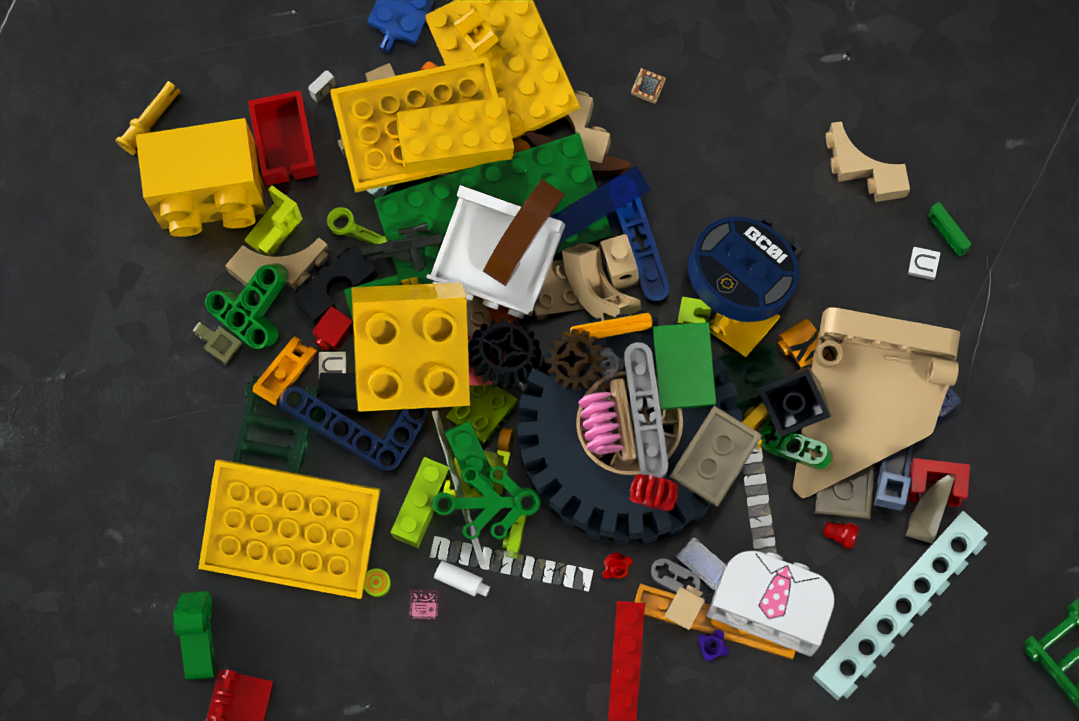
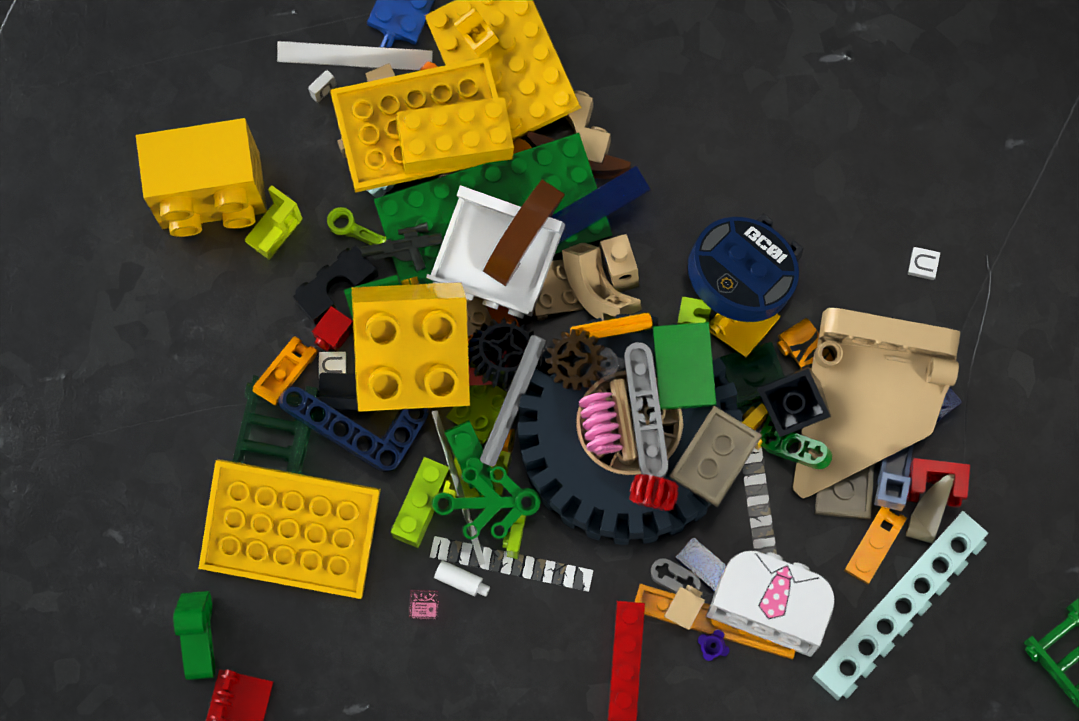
(147, 118): yellow pin -> none
(219, 344): olive plate -> none
(249, 308): green beam -> none
(282, 137): red piece -> none
(299, 265): tan arch -> none
(352, 55): none -> white sticker
(377, 583): lime tile -> none
(511, 403): none -> light grey axle
(616, 565): red plate -> none
(648, 86): tile -> none
(649, 264): blue piece -> none
(842, 533): red piece -> none
(874, 545): none -> light orange plate
(885, 179): tan arch -> none
(949, 229): green tile -> none

